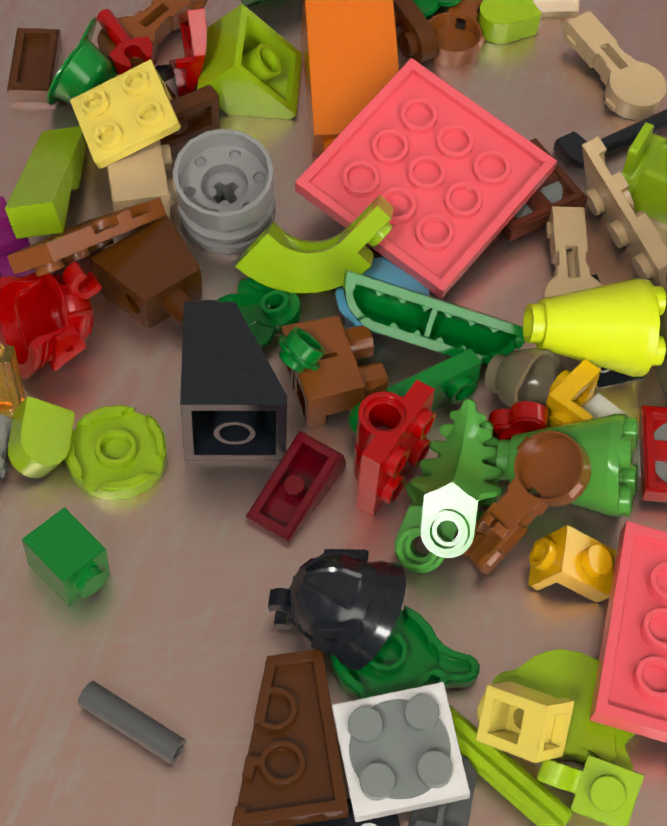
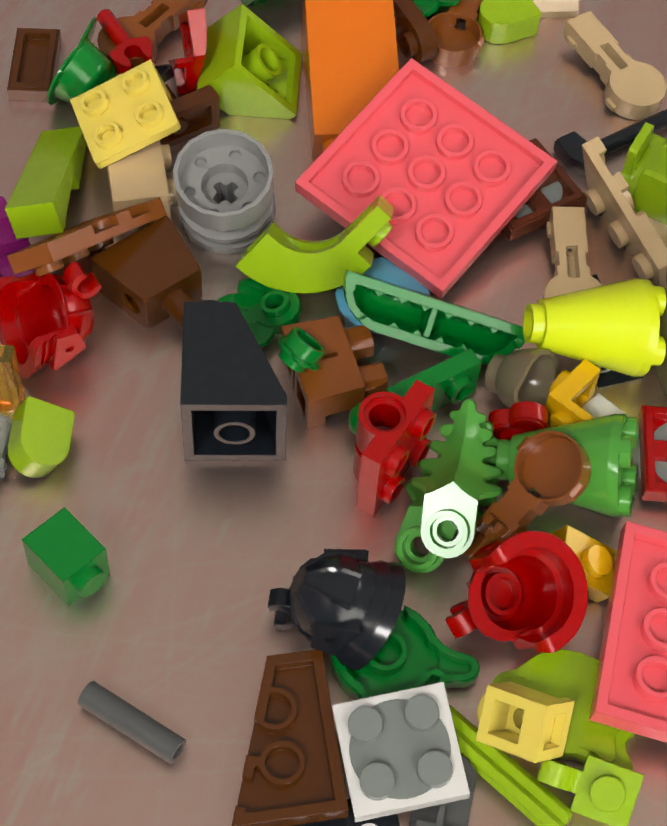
(116, 453): lime tile -> none
(296, 486): dark red slope -> none
(524, 593): none -> red helmet

